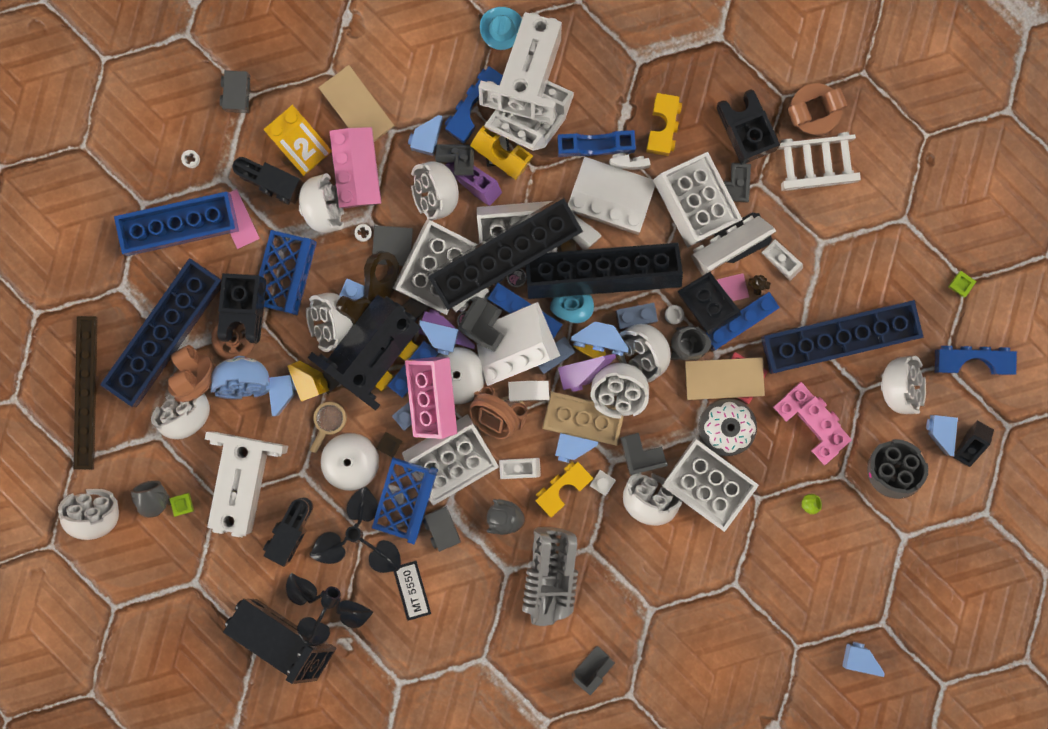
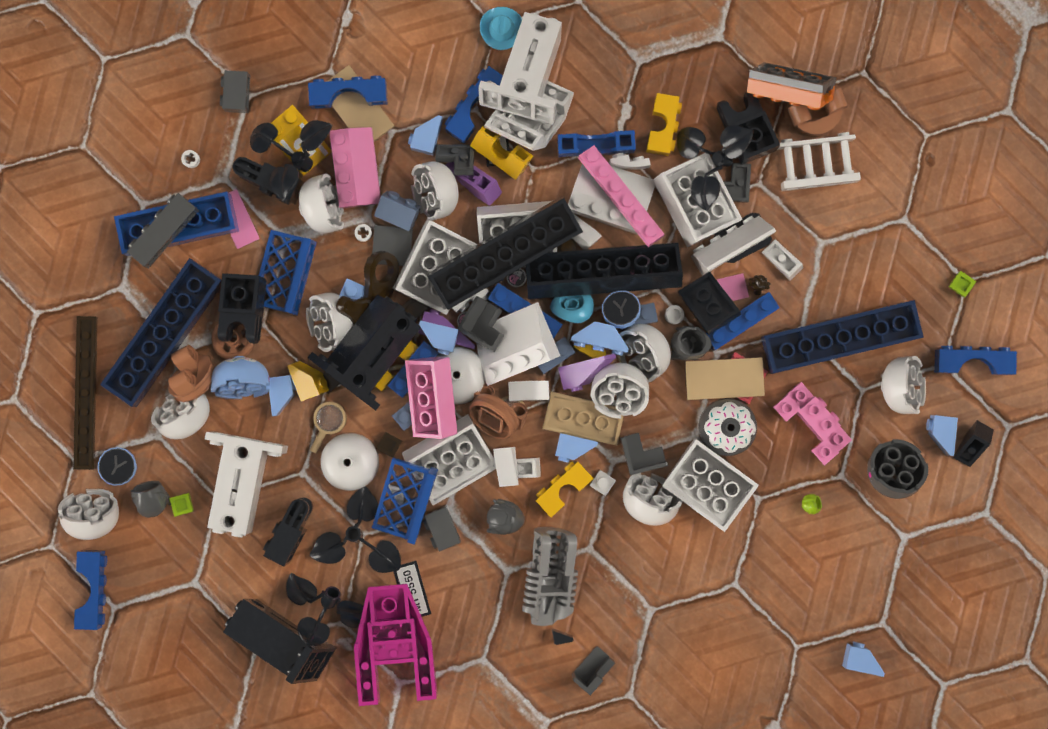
(91, 565): none -> blue arch
(117, 466): none -> black tile
(162, 230): none -> dark grey brick
(285, 178): none -> black plant
(324, 93): none -> blue arch
(392, 634): none -> dark pink wedge
(397, 210): none -> sand blue brick
(506, 466): none -> white slope
(561, 637): none -> black slope
(621, 196): none -> bright pink plate
(621, 309): none -> black tile
(734, 142): none -> black plant
(791, 85): none -> piece

